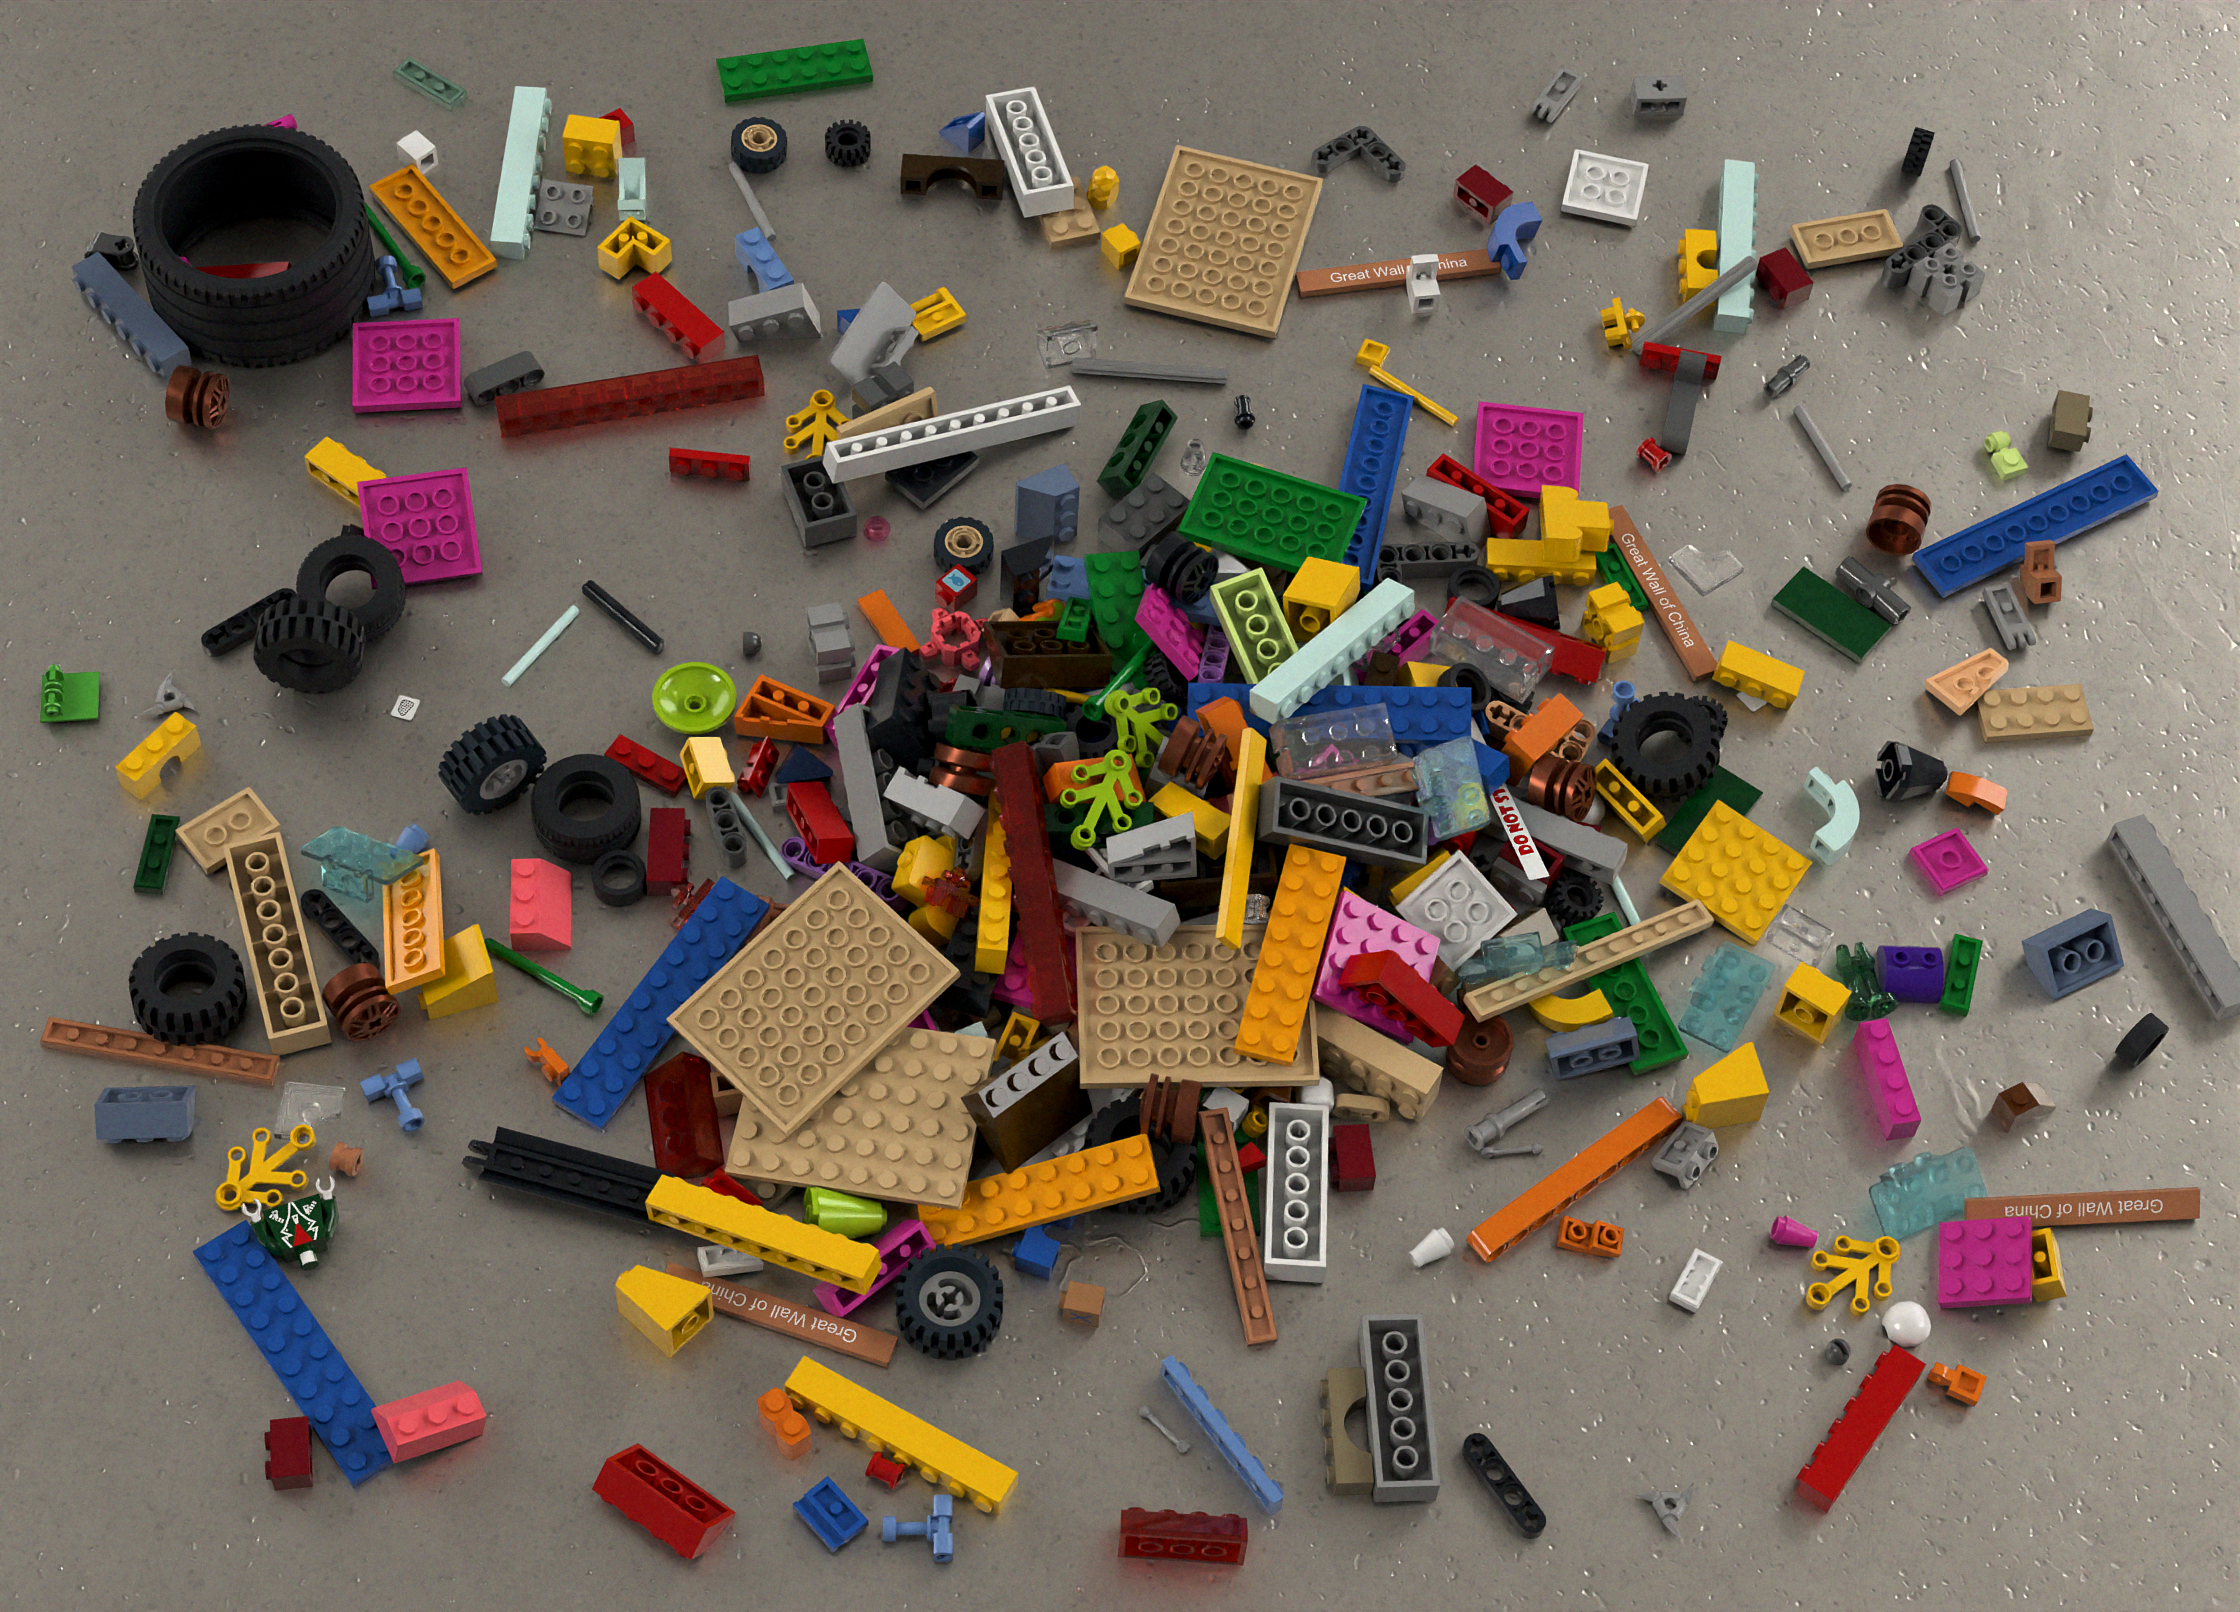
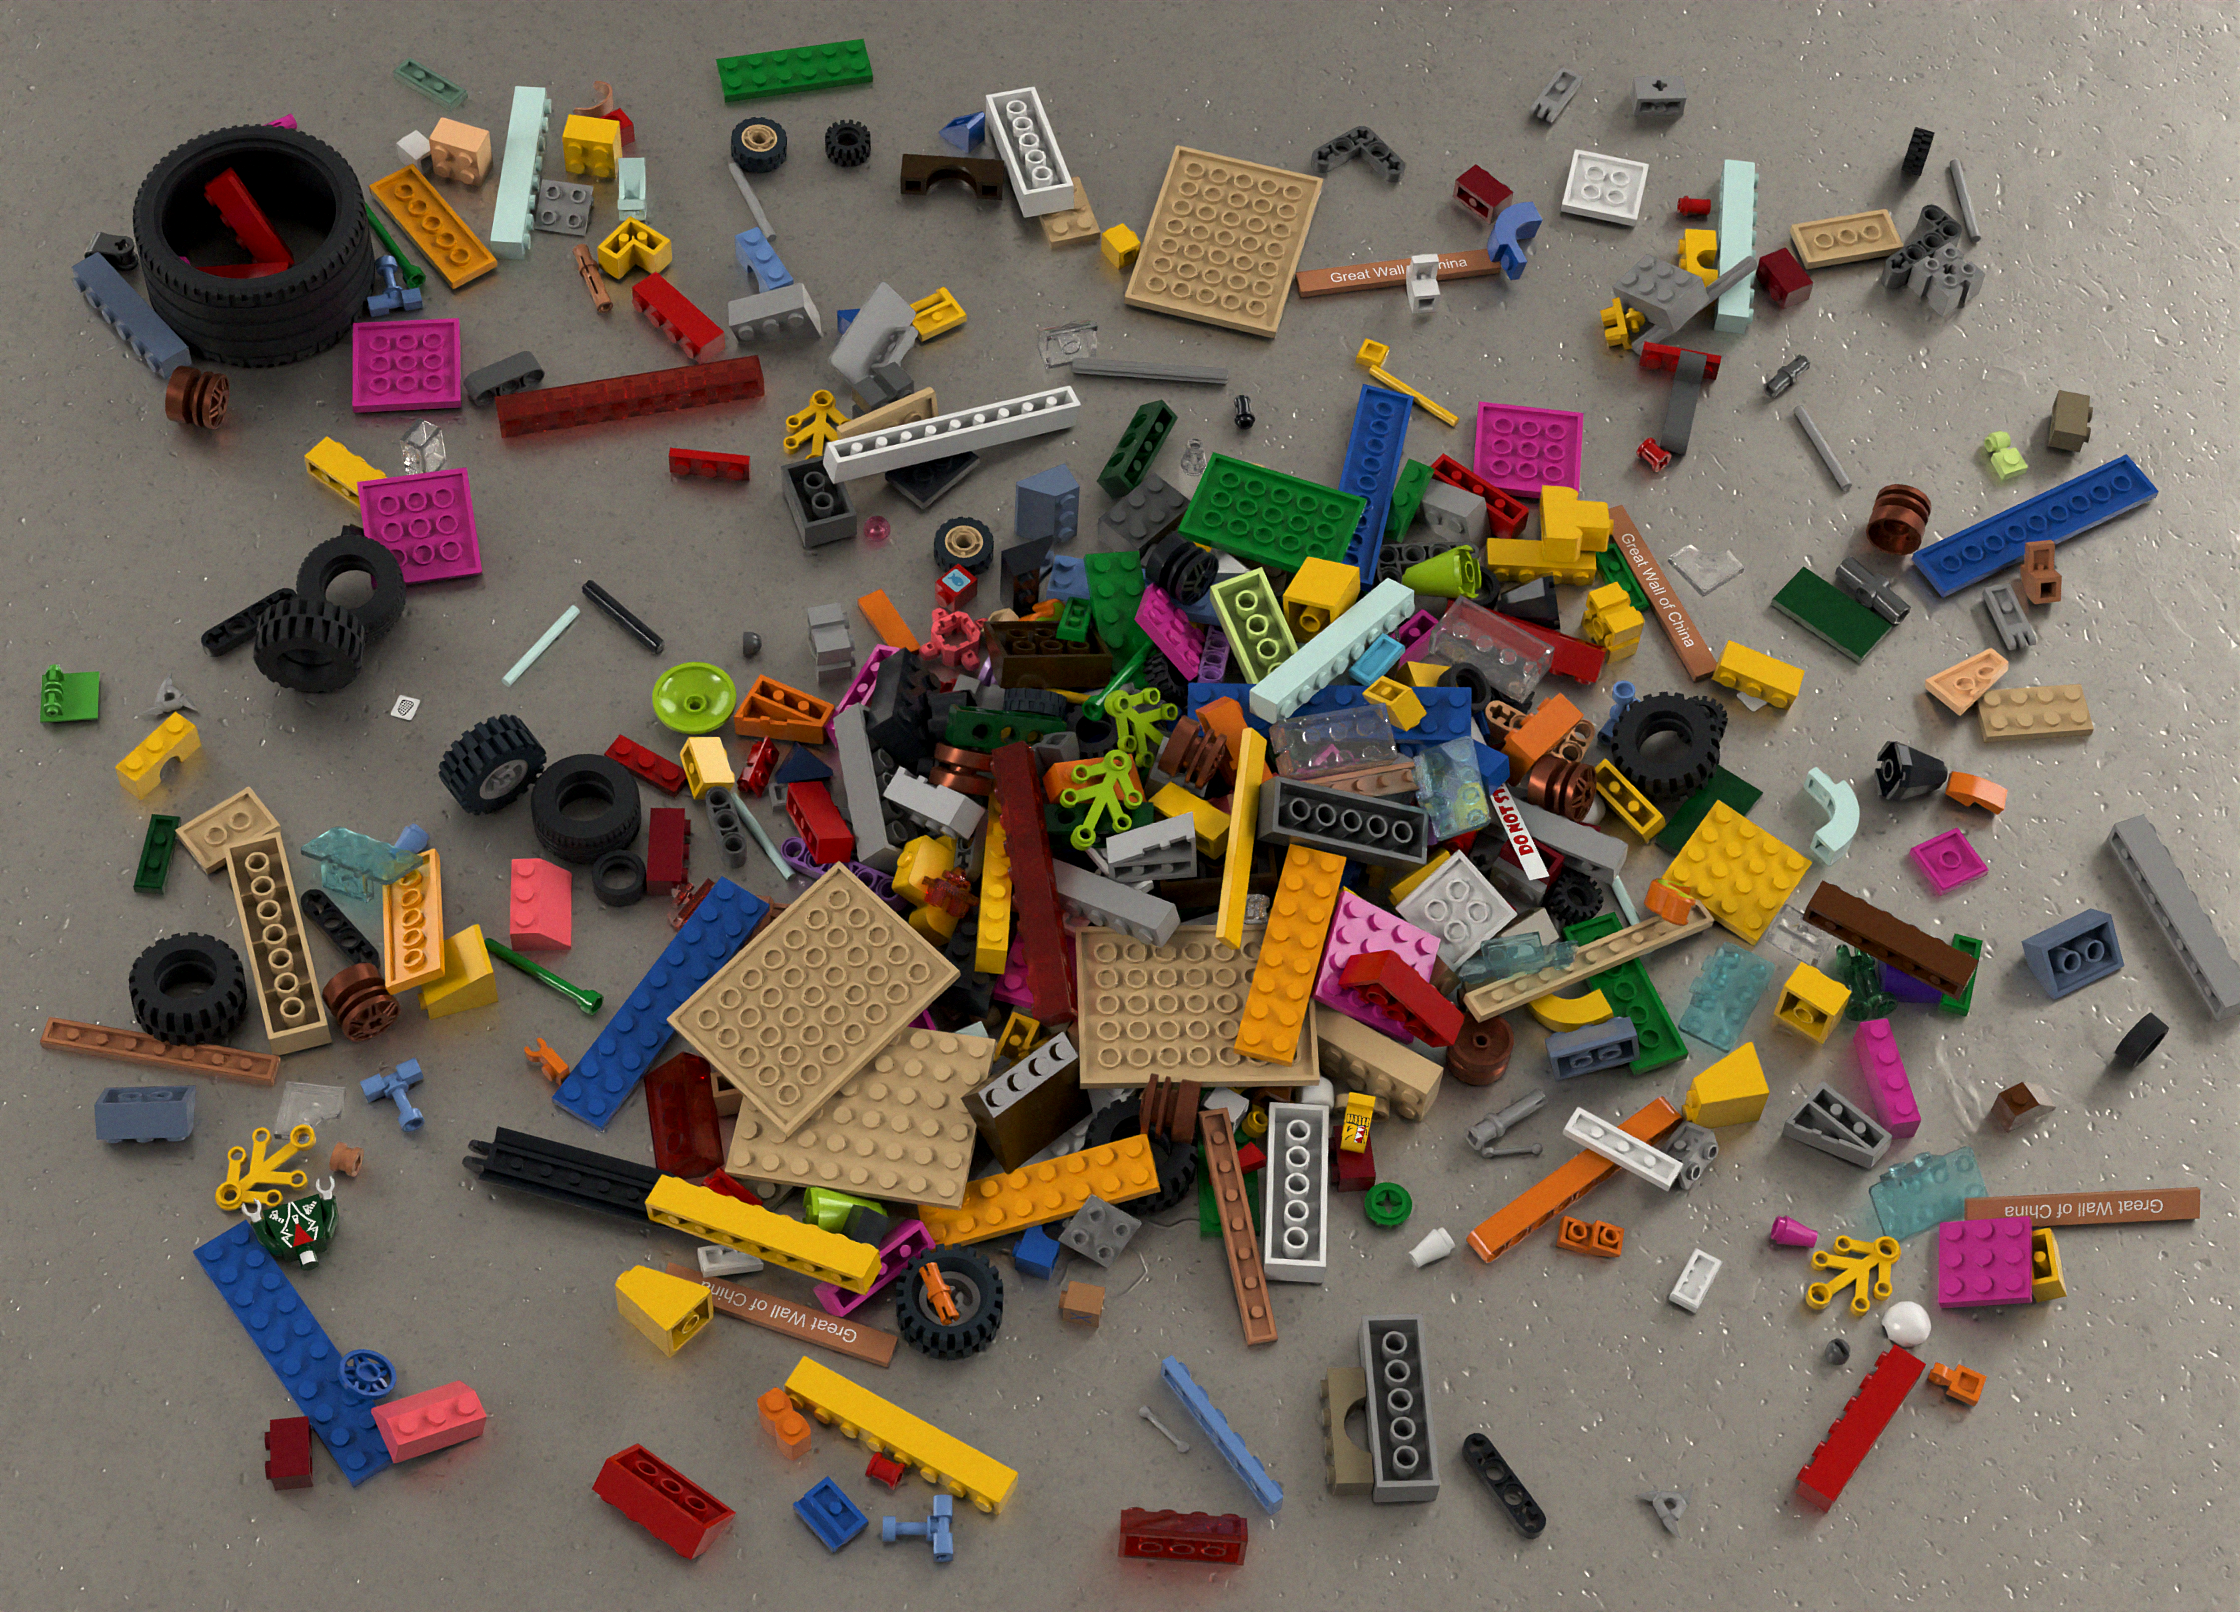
(247, 219): none -> red slope
(366, 1374): none -> blue wheel
(423, 448): none -> clear brick
(461, 152): none -> light nougat brick
(589, 270): none -> nougat pin
(601, 109): none -> nougat helmet
(865, 1225): none -> black brick
(939, 1293): none -> orange pin
(1099, 1230): none -> light grey hinge
(1103, 188): yellow rock -> none
(1357, 1122): none -> yellow leg
(1376, 660): none -> medium azure tile
(1398, 1198): none -> green gear
(1400, 700): none -> yellow slope
(1407, 499): none -> green plate
(1446, 575): none -> lime cone
(1622, 1149): none -> white plate
(1661, 292): none -> light grey brick
(1669, 900): none -> orange animal
(1693, 206): none -> red pin
(1837, 1127): none -> light grey wedge
(1890, 940): none -> reddish brown brick

